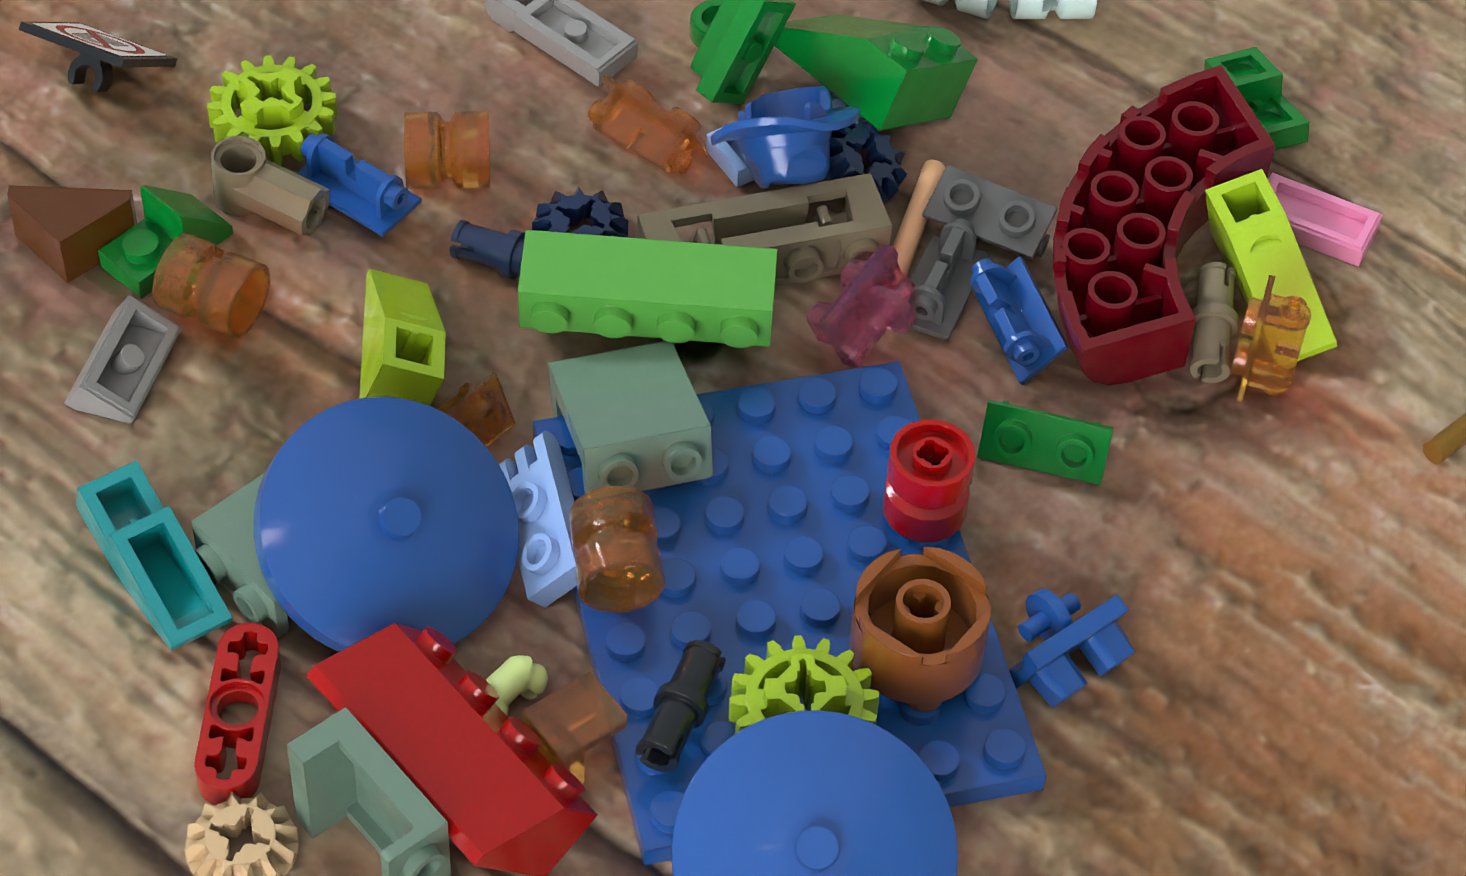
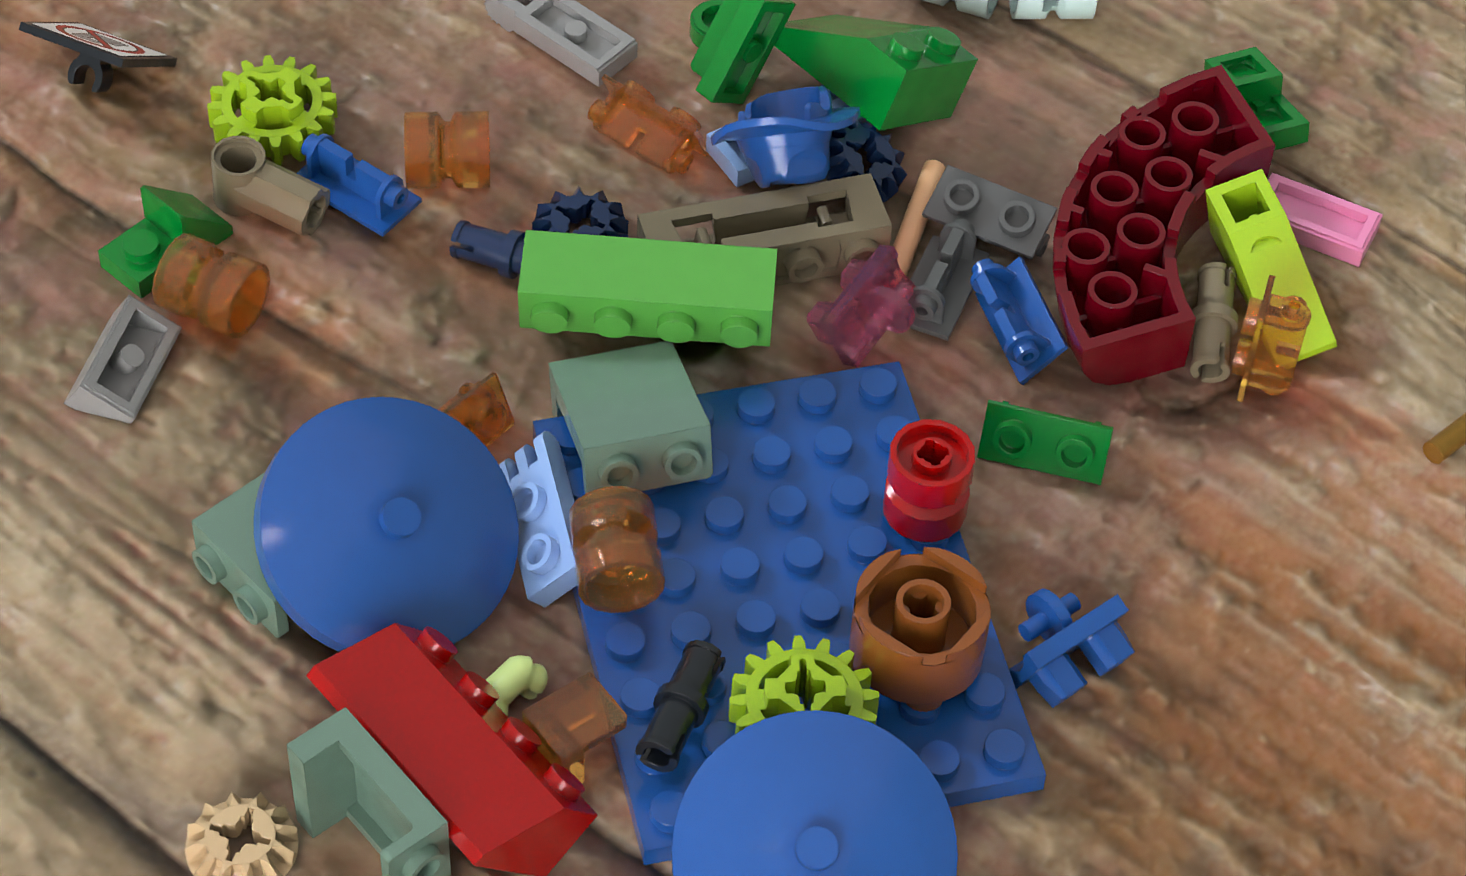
(70, 223): reddish brown slope -> none
(151, 555): teal slope -> none
(229, 688): red beam -> none
(401, 340): lime slope -> none

